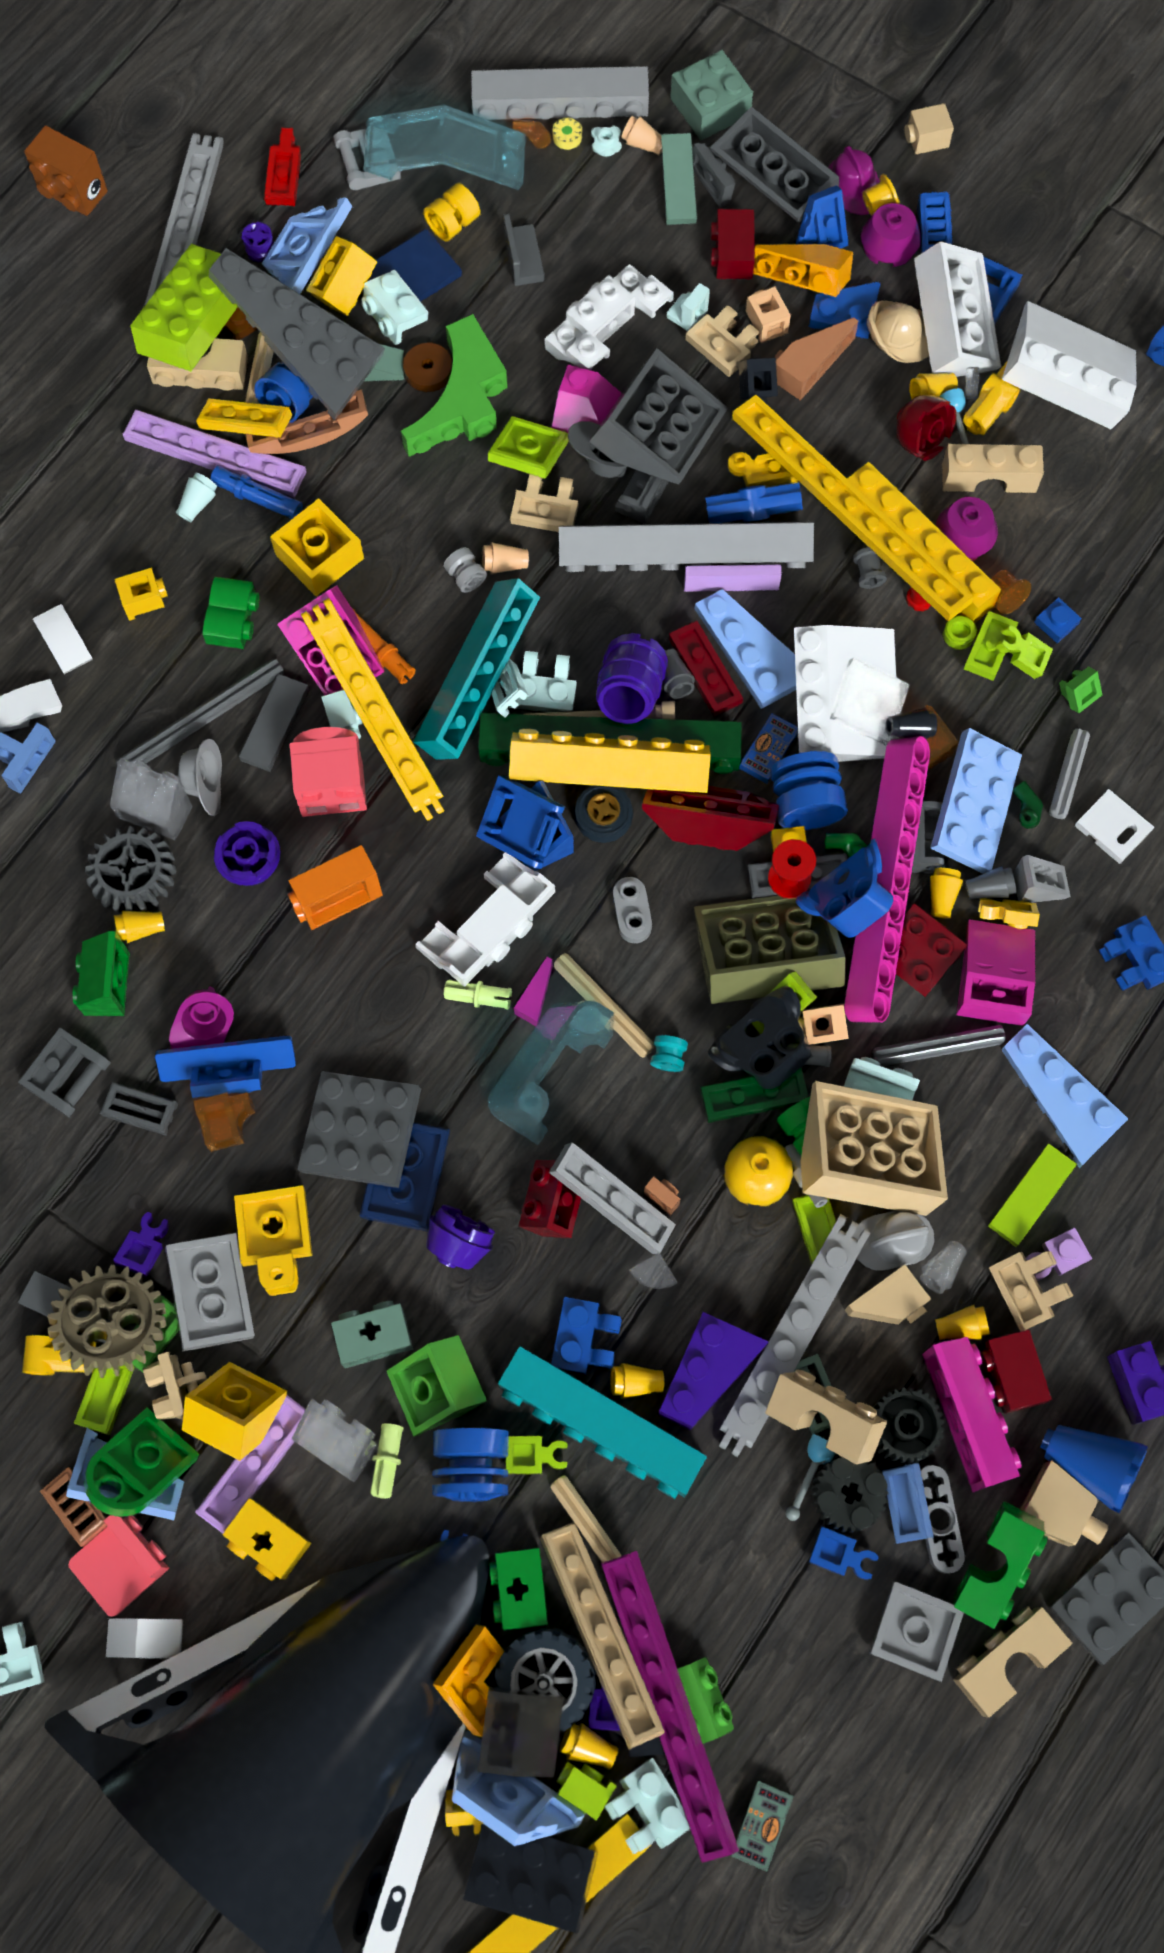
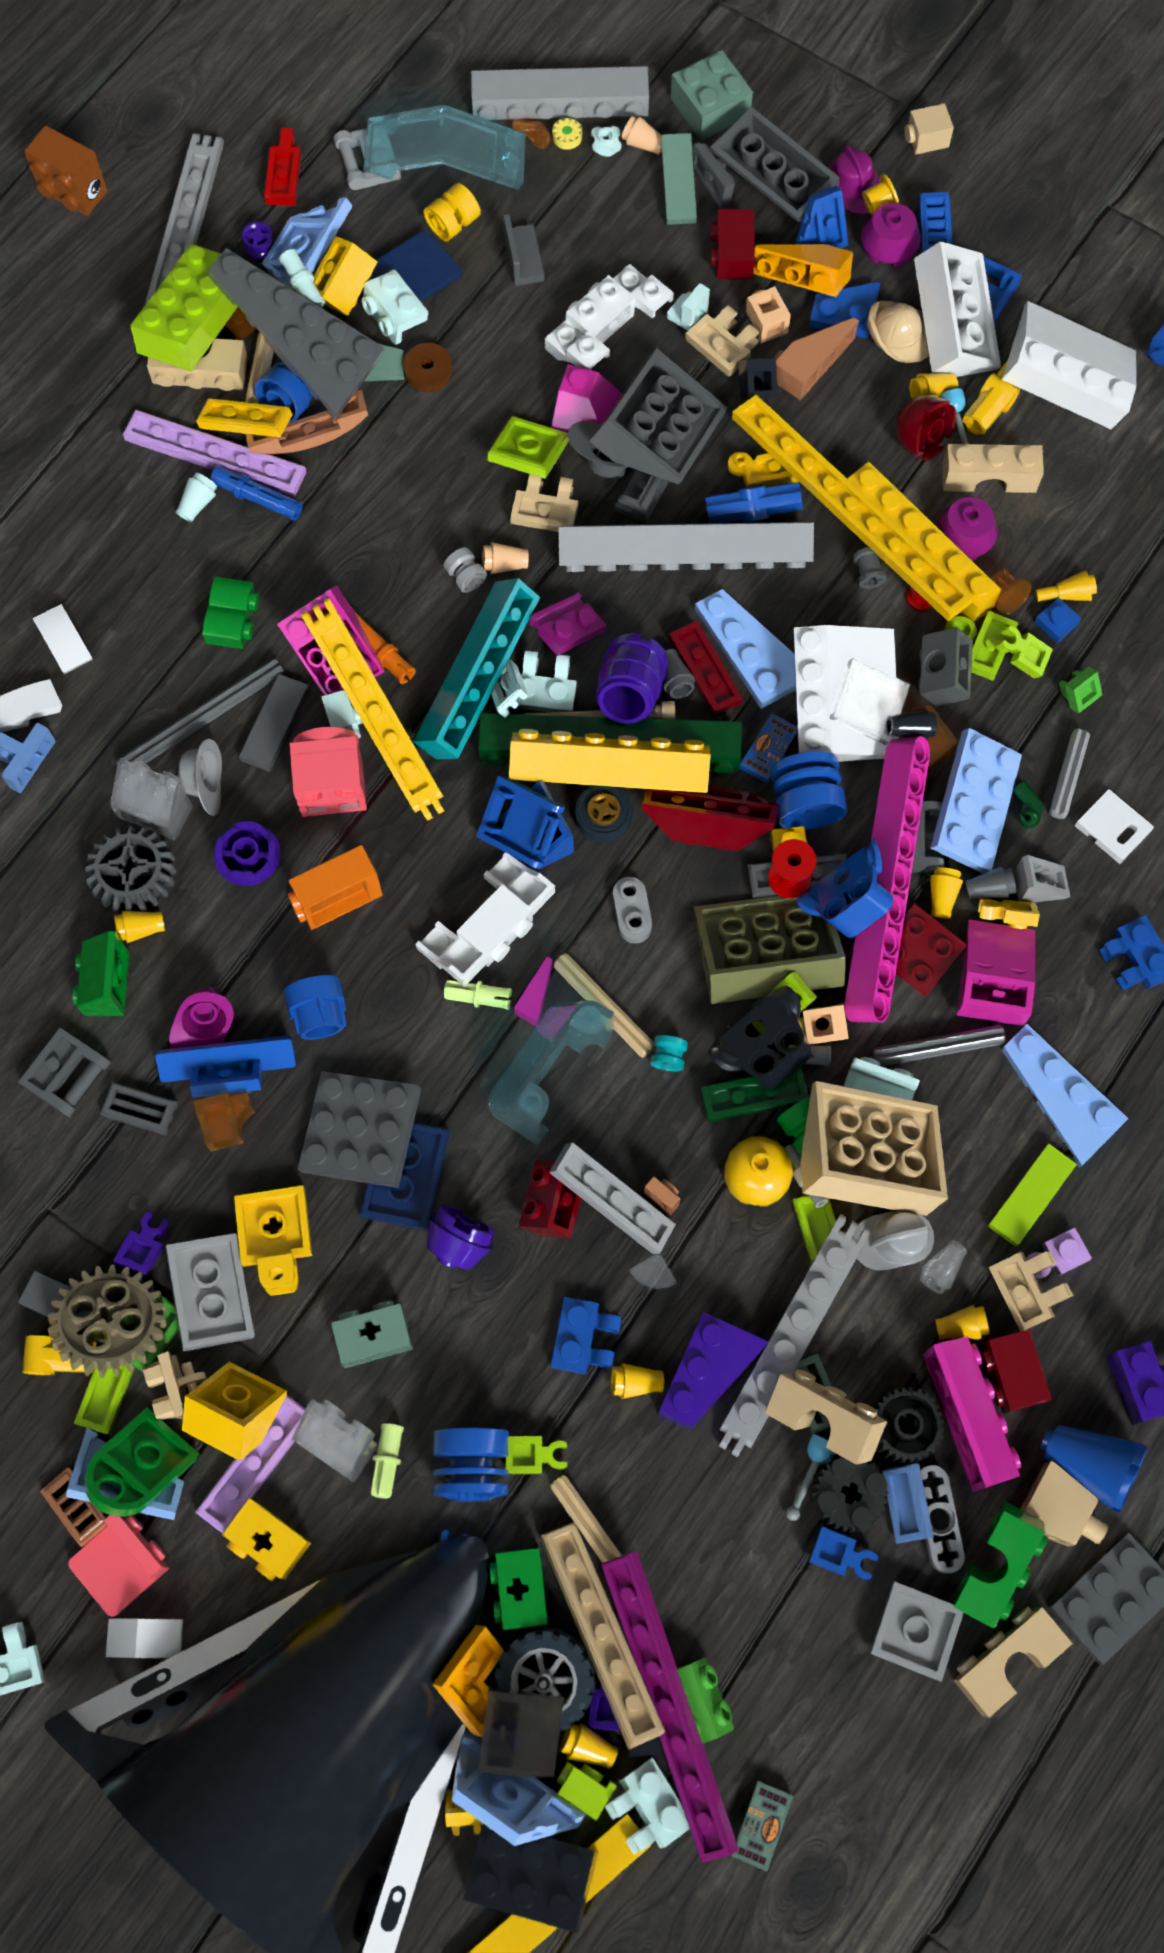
(140, 592): yellow brick -> none
(301, 279): none -> light aqua pin
(316, 1006): none -> blue piece
(317, 547): yellow brick -> none
(436, 1385): bright green slope -> none
(464, 403): bright green arch -> none
(567, 624): none -> magenta plate
(601, 1422): teal brick -> none
(732, 578): lavender tile -> none
(848, 842): green arm -> none
(892, 1300): tan slope -> none
(946, 667): none -> dark grey brick
(971, 382): clear tile -> none
(1078, 587): none -> yellow cone

